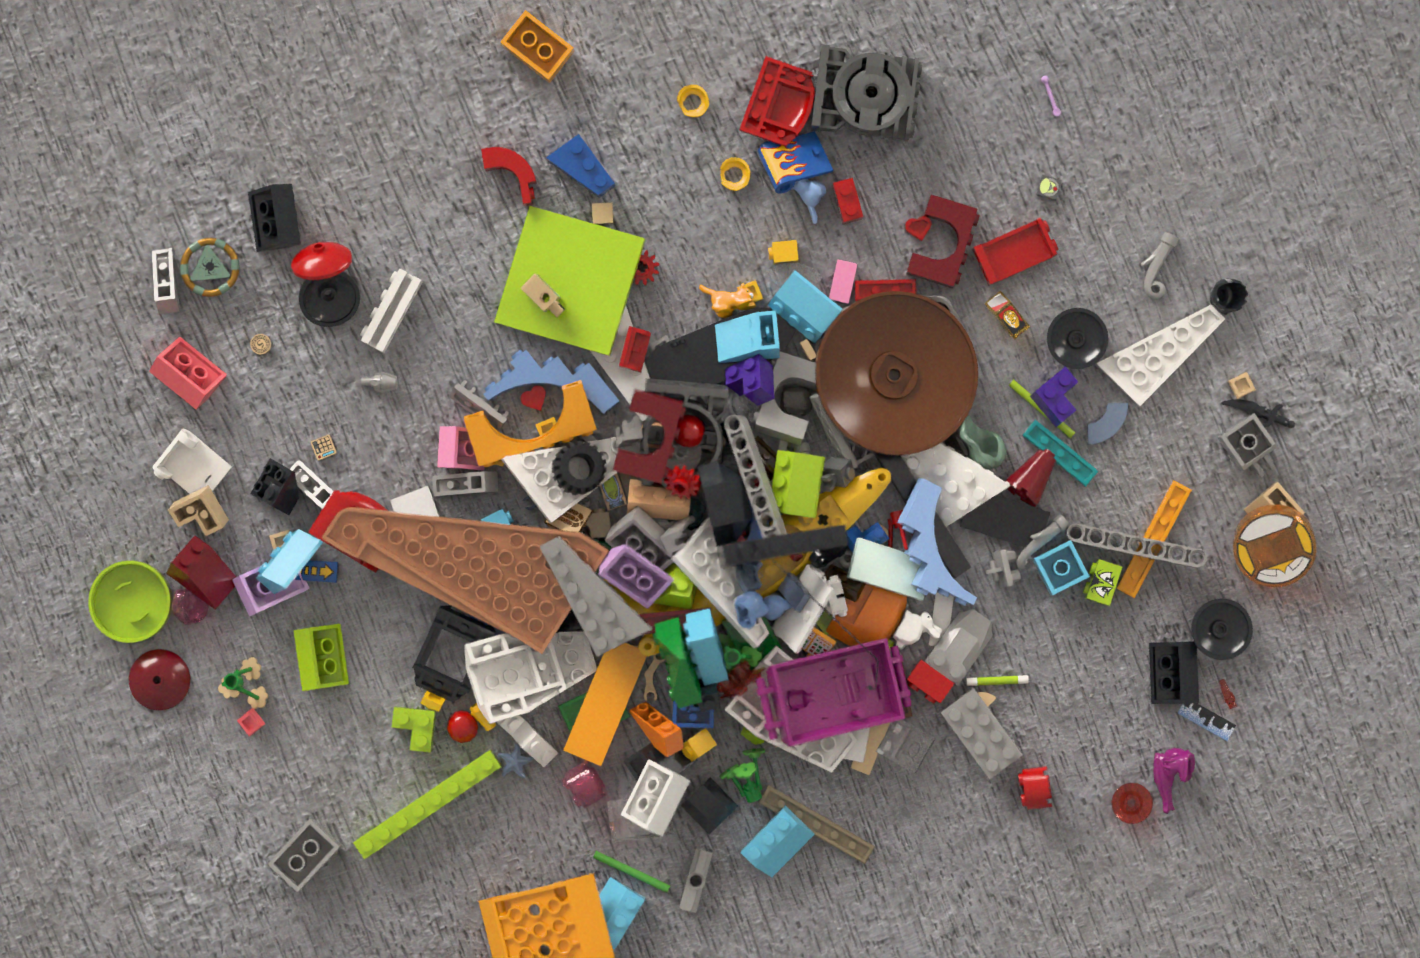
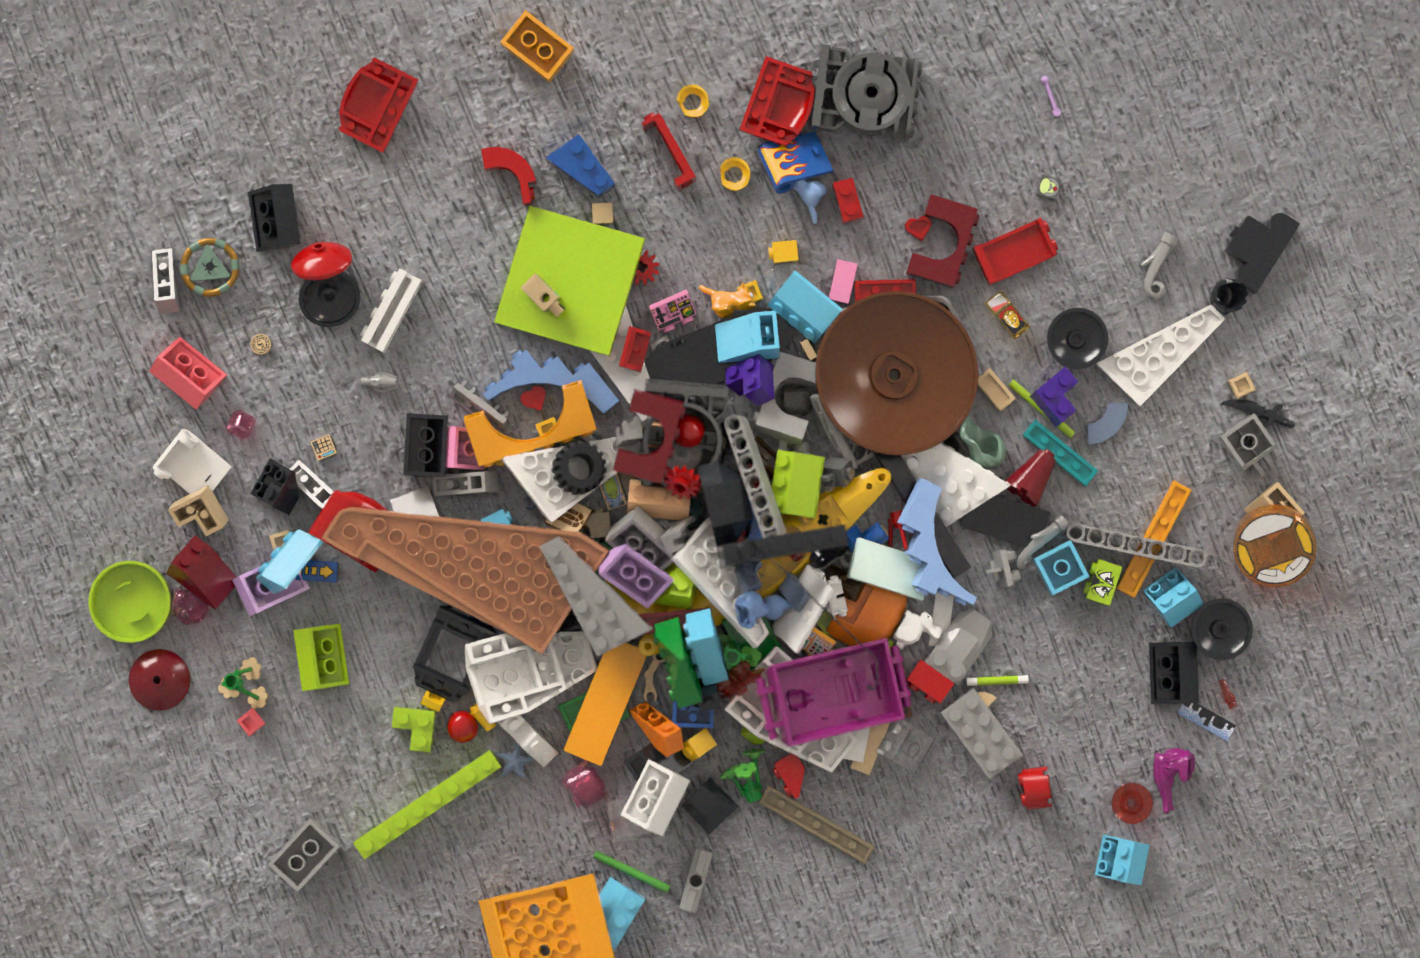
(241, 424): none -> clear pink slope
(375, 103): none -> red slope
(425, 445): none -> black slope
(673, 311): none -> slope
(688, 175): none -> red panel
(777, 842): medium azure slope -> none
(792, 773): none -> red slope
(995, 390): none -> tan tile
(1122, 859): none -> medium azure slope
(1173, 597): none -> medium azure slope
(1259, 247): none -> black brick

